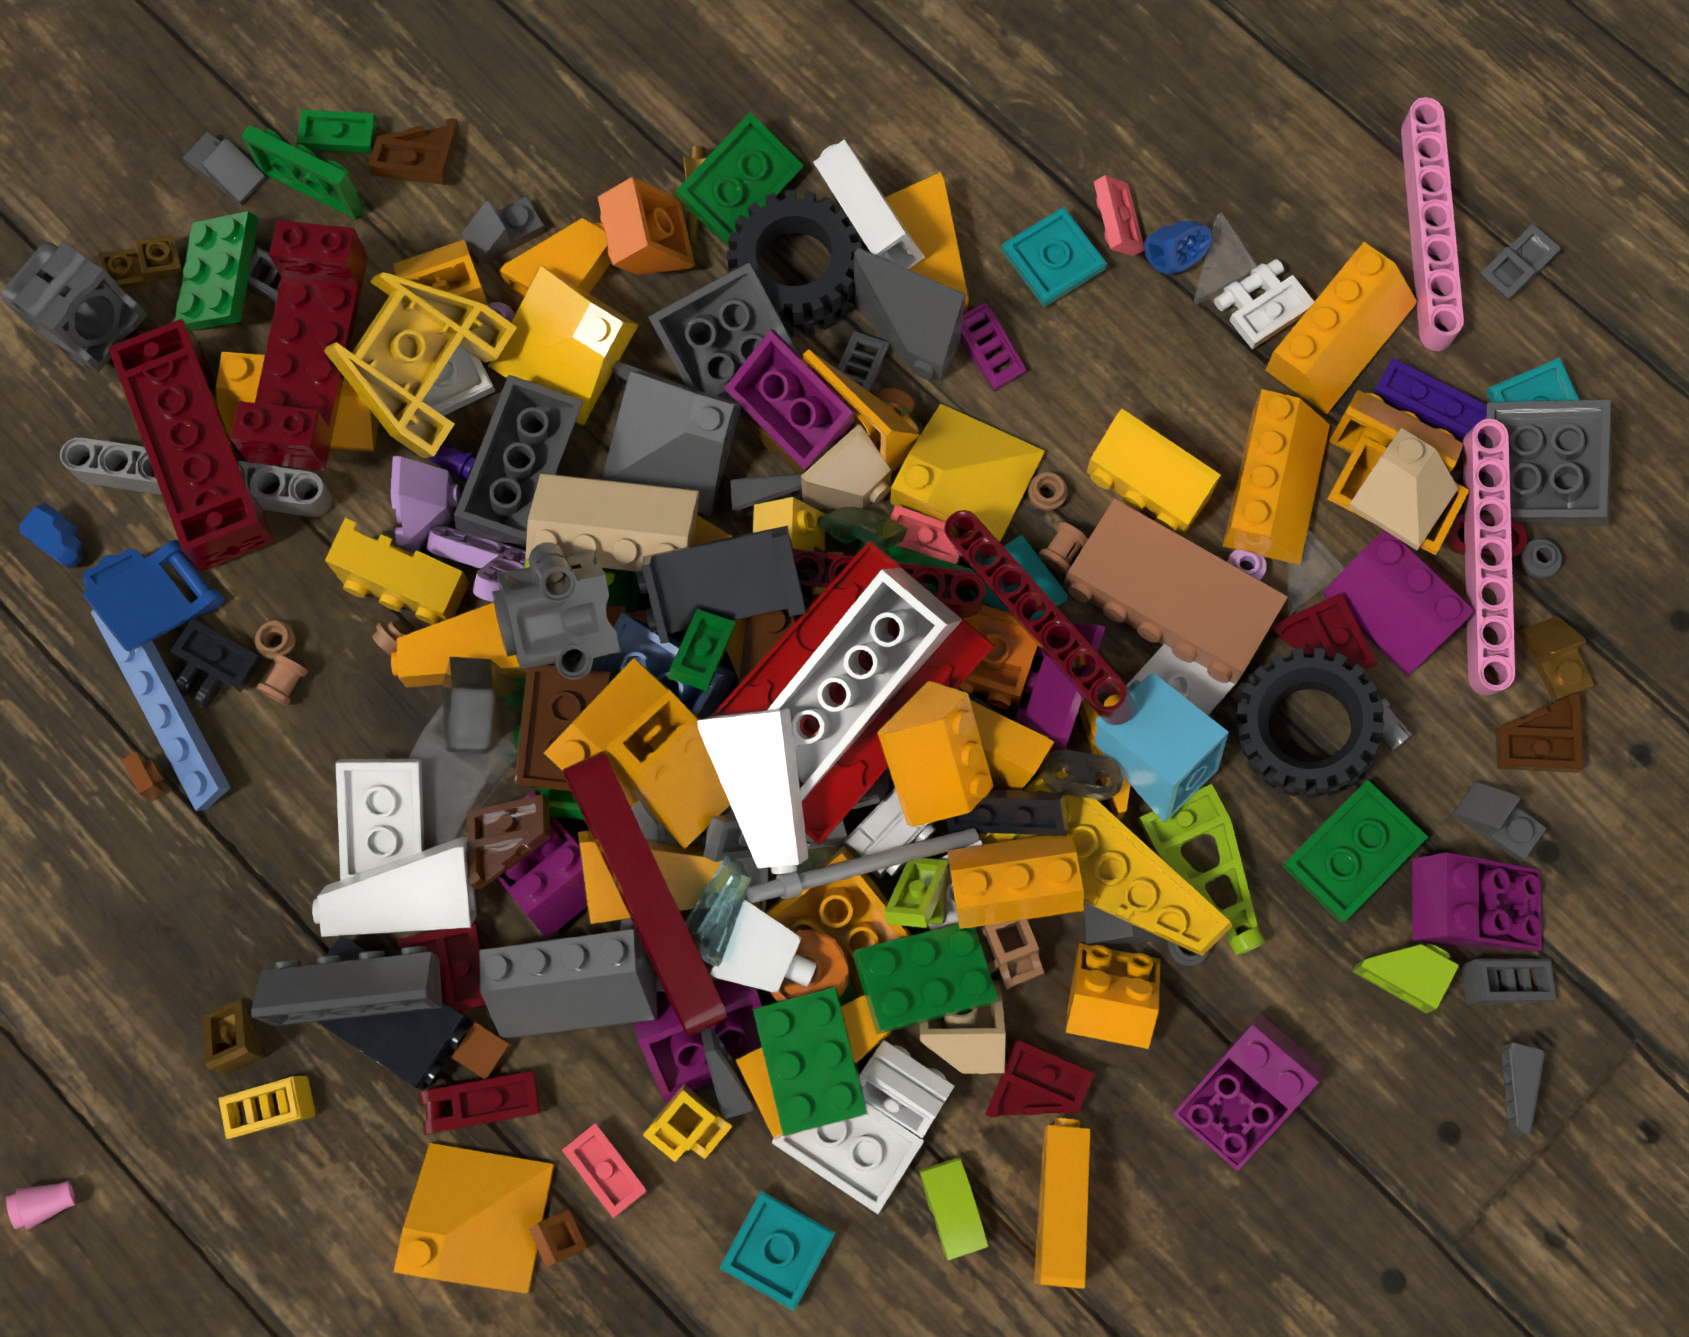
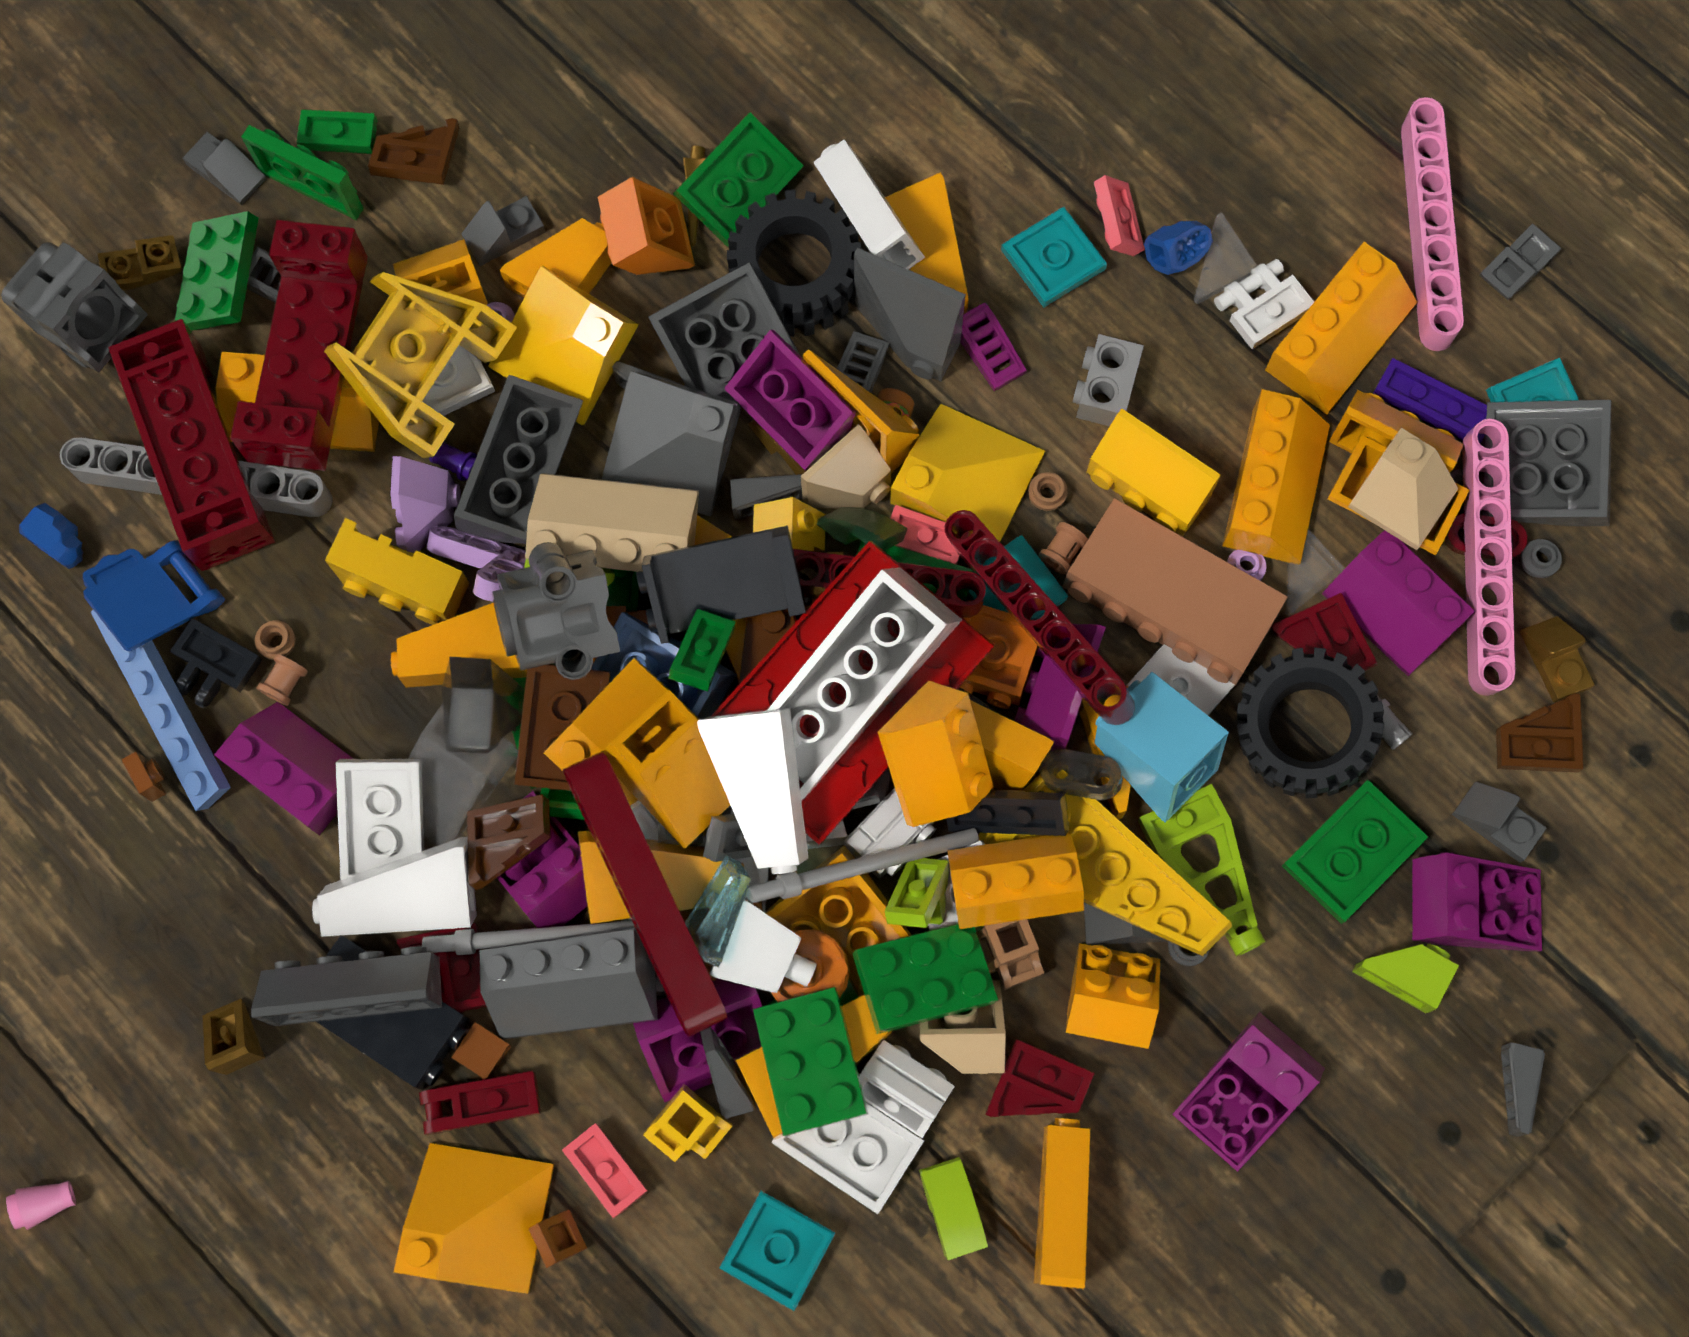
(287, 764): none -> magenta slope
(293, 1101): yellow slope -> none
(387, 636): medium nougat plate -> none
(467, 941): none -> light grey bar
(1112, 382): none -> light grey brick
(1482, 984): dark grey slope -> none

